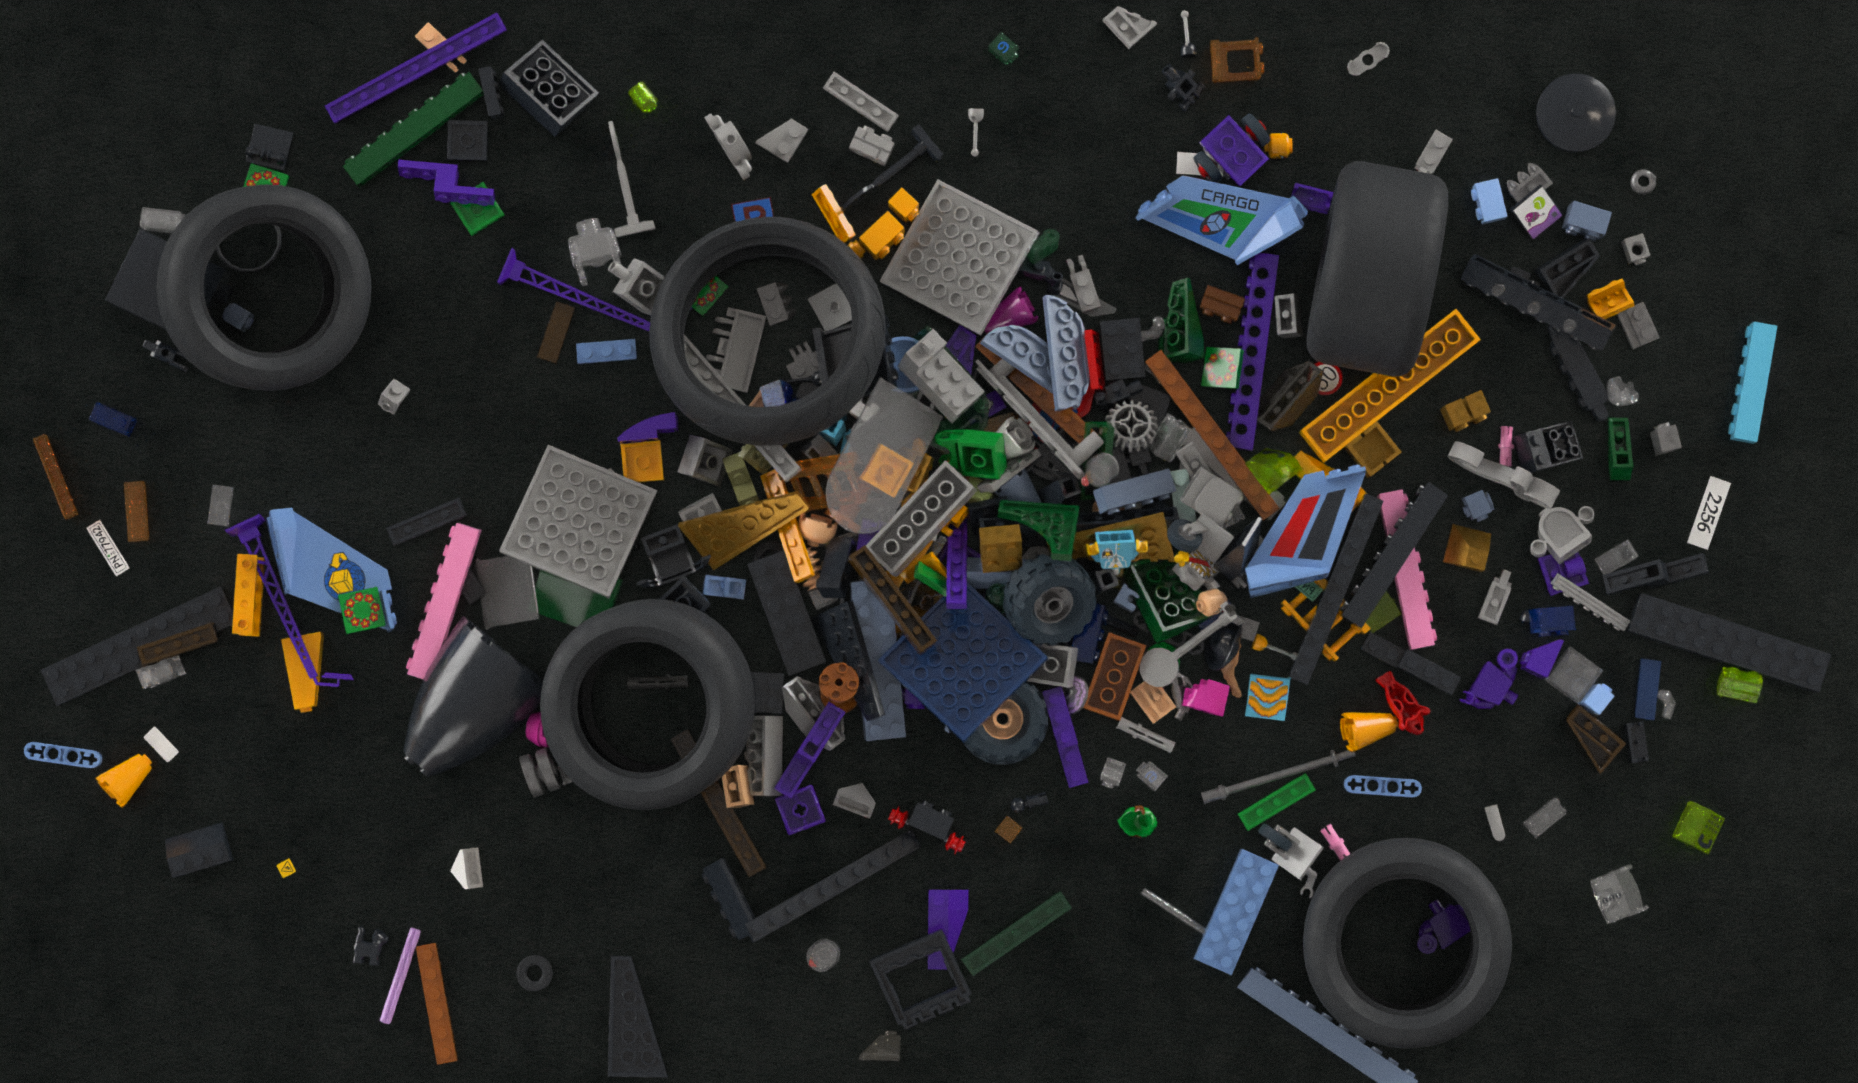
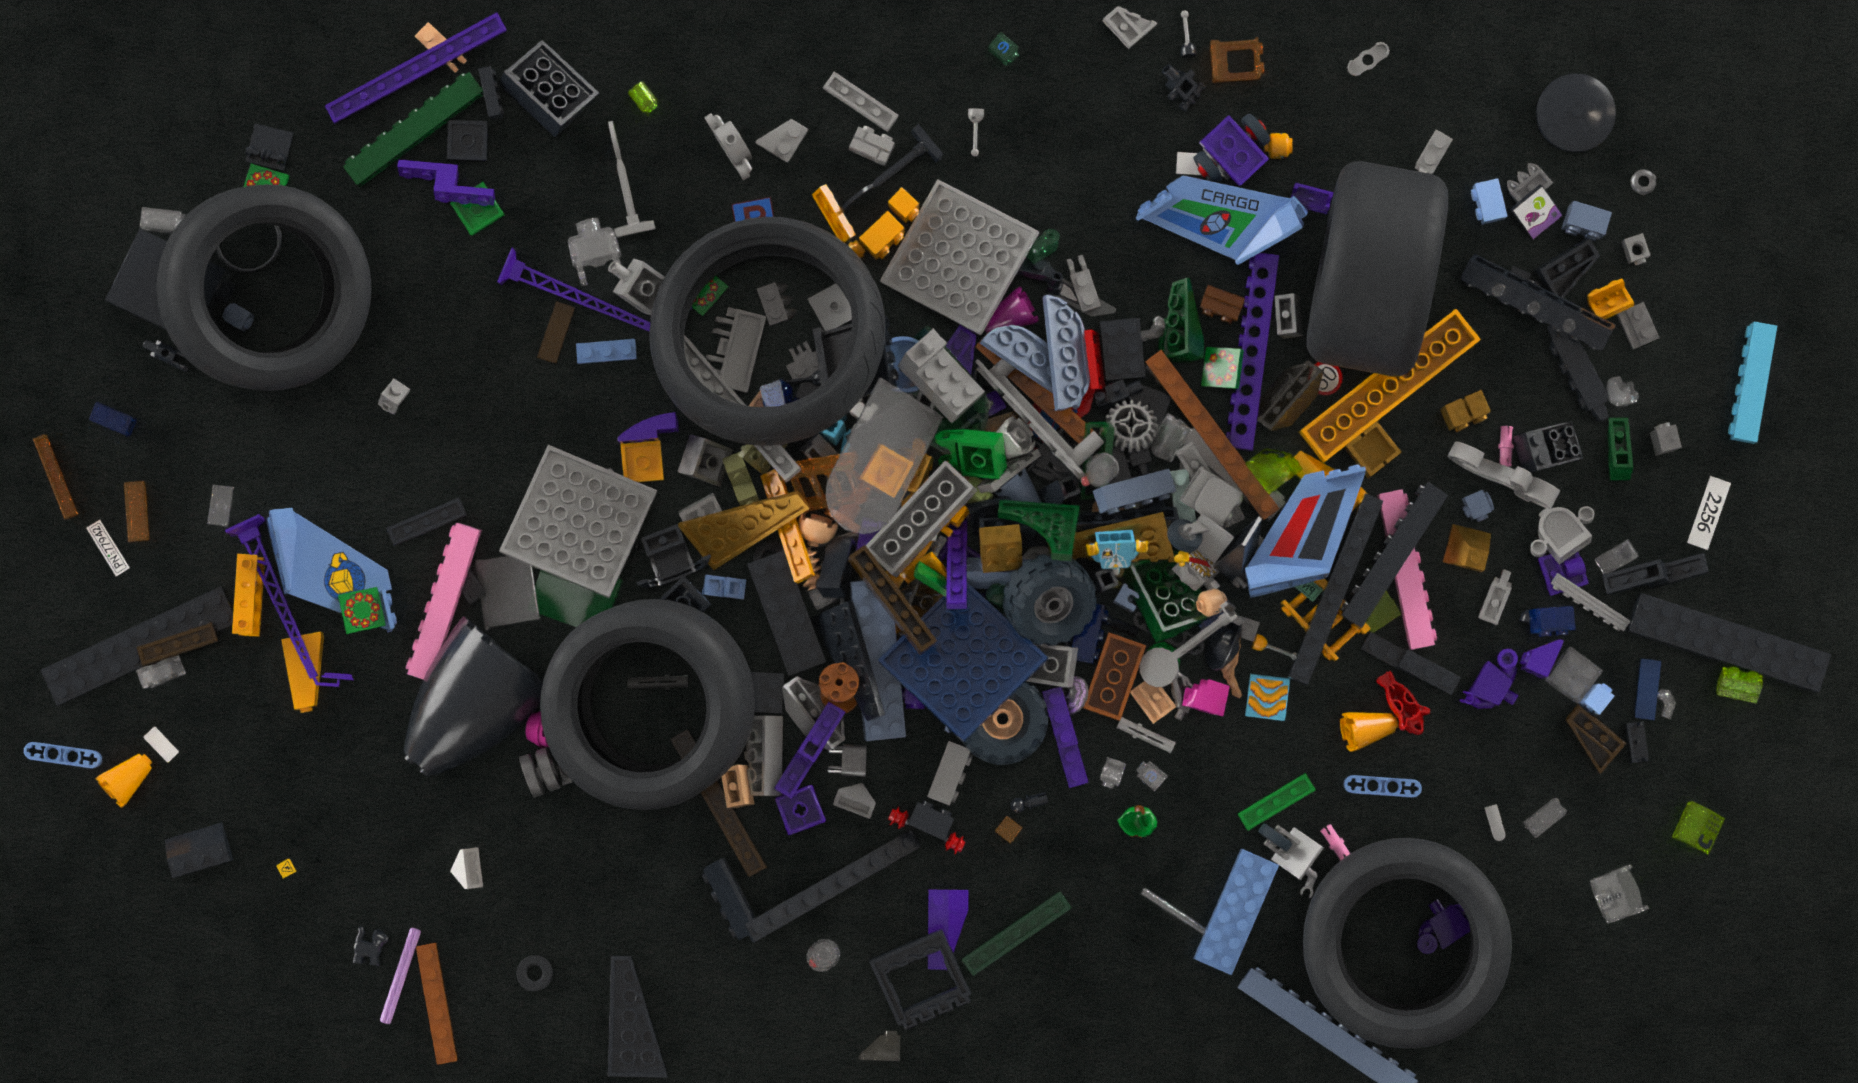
(852, 760): none -> flat silver piece
(950, 773): none -> light grey brick
(1223, 792): flat silver bar -> none

